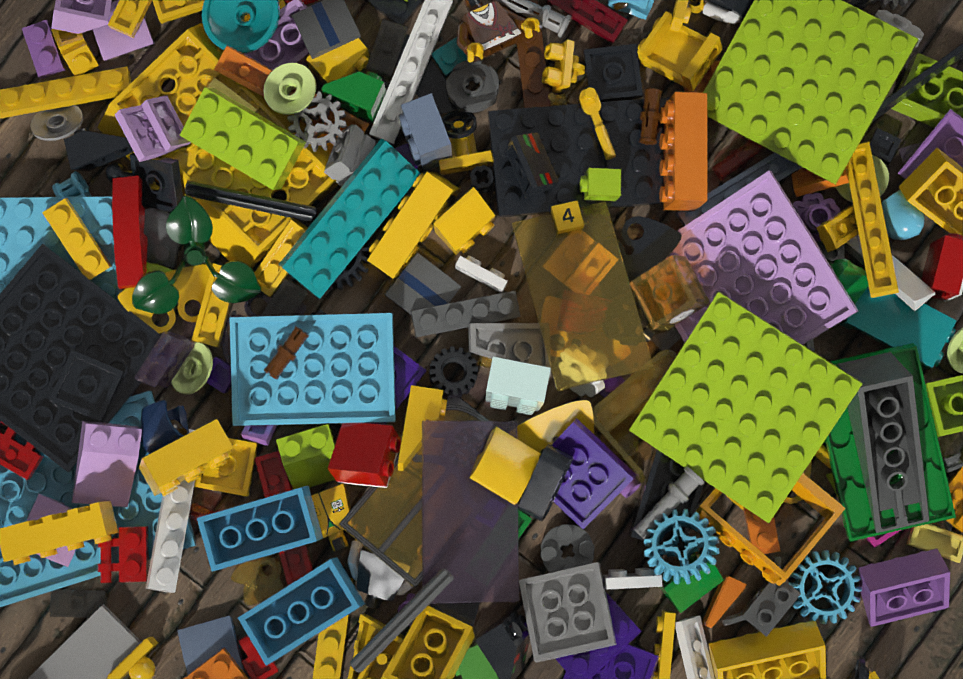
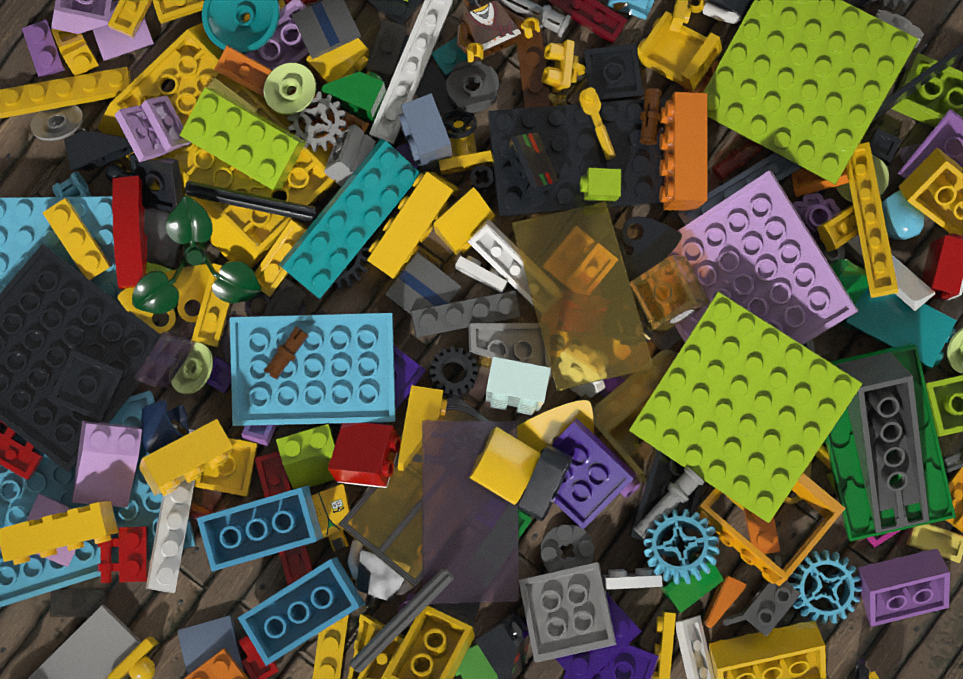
(256, 582): clear yellow plate -> none
(501, 255): none -> white slope
(567, 217): yellow tile -> none

